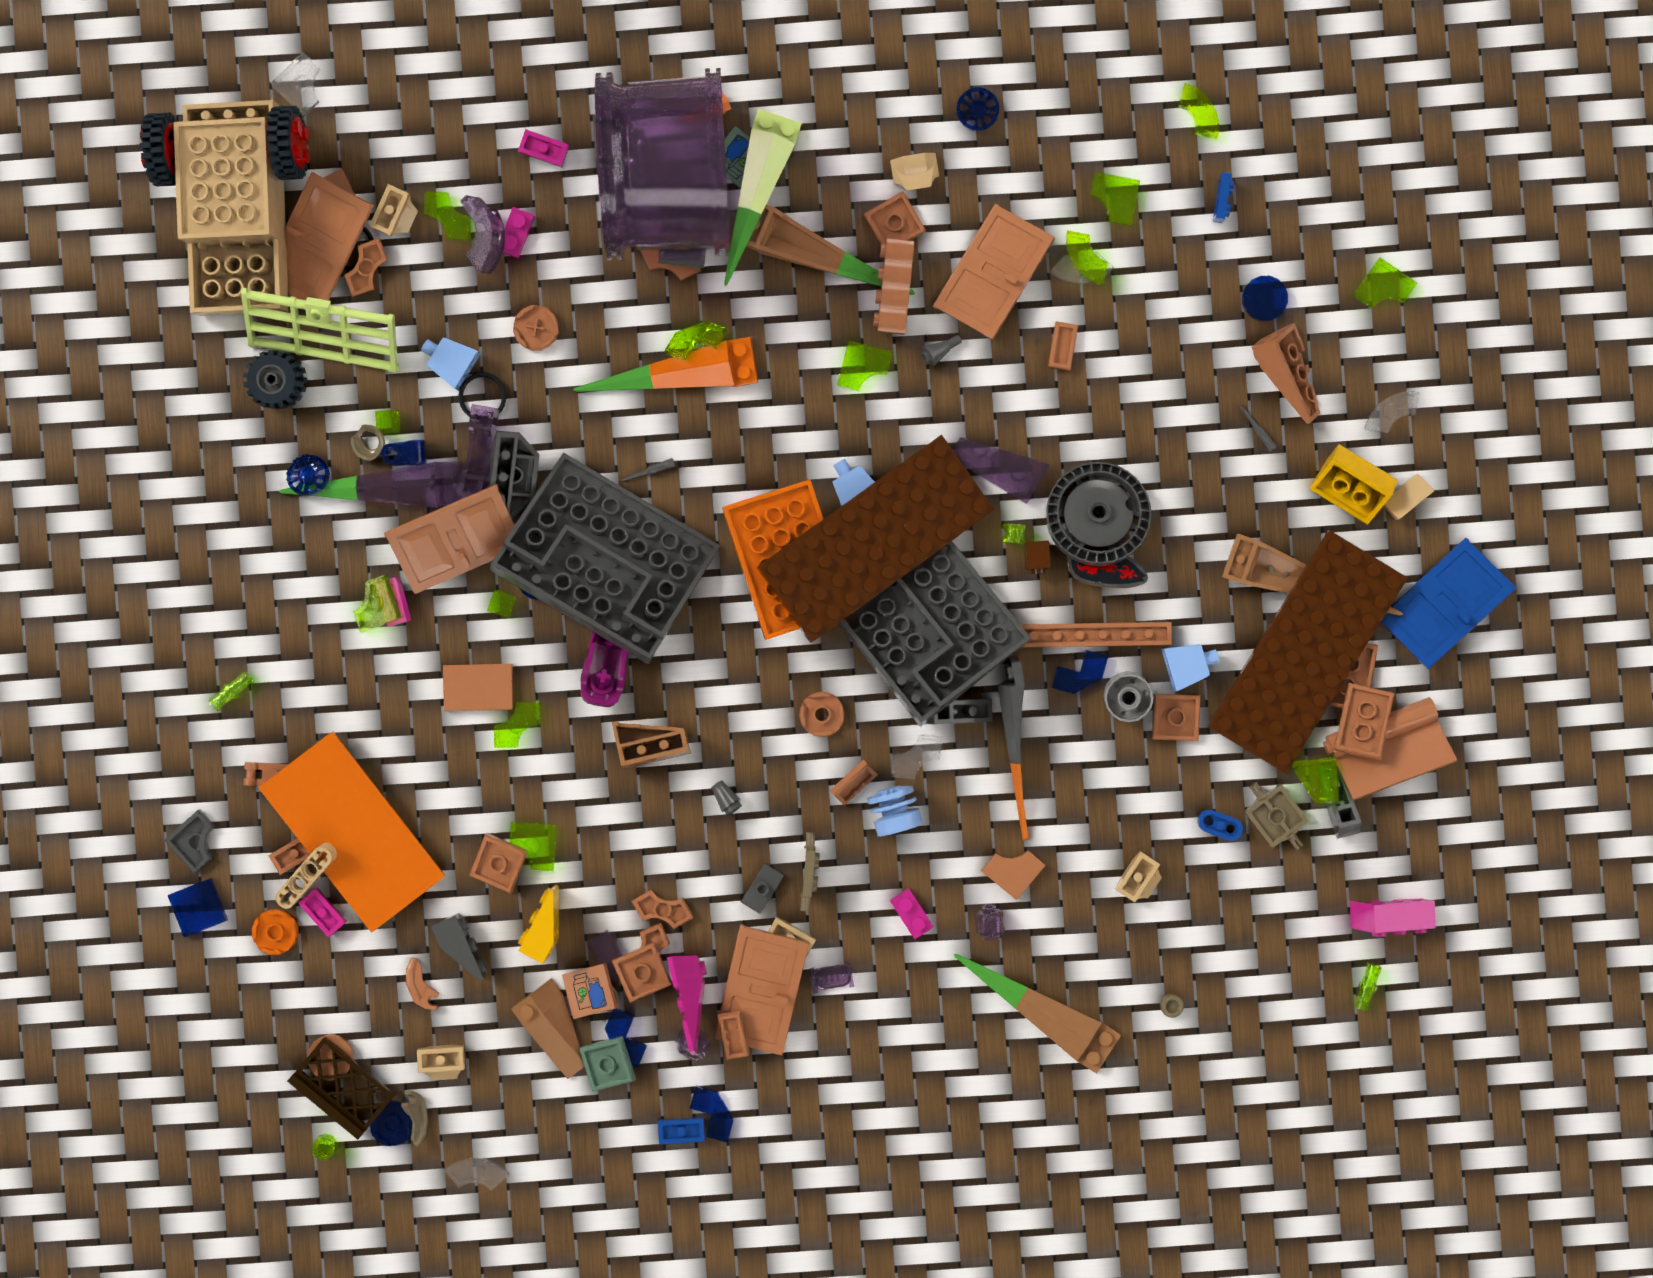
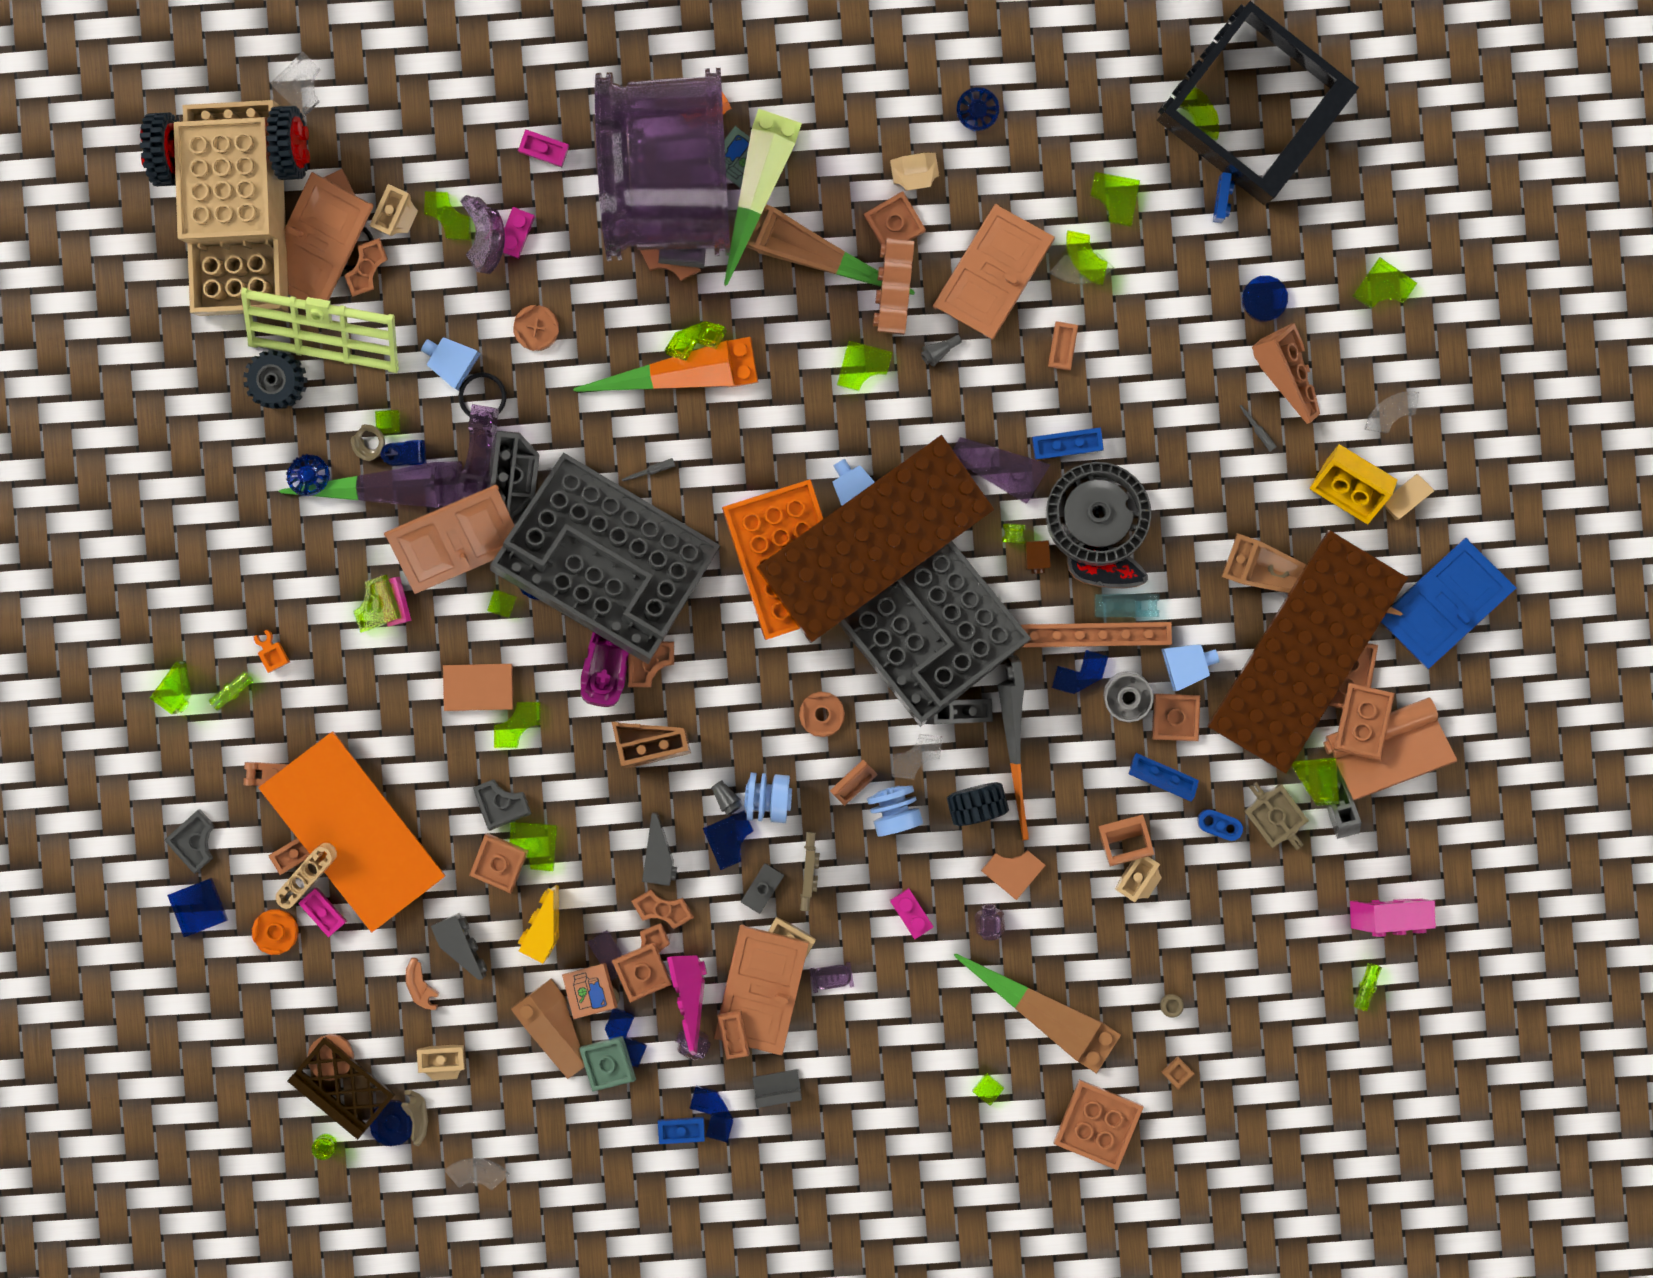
(174, 689): none -> clear neon green slope
(272, 655): none -> orange plate
(500, 806): none -> dark grey tile
(642, 674): none -> nougat tile
(659, 860): none -> dark grey slope
(726, 838): none -> clear blue tile
(768, 797): none -> light blue wheel
(777, 1088): none -> dark grey panel
(977, 804): none -> black wheel
(988, 1089): none -> clear neon green plate
(1067, 443): none -> blue plate
(1098, 1124): none -> nougat plate
(1124, 830): none -> nougat tile
(1125, 605): none -> clear light blue plate
(1163, 777): none -> blue plate
(1178, 1072): none -> medium nougat tile
(1277, 175): none -> black door

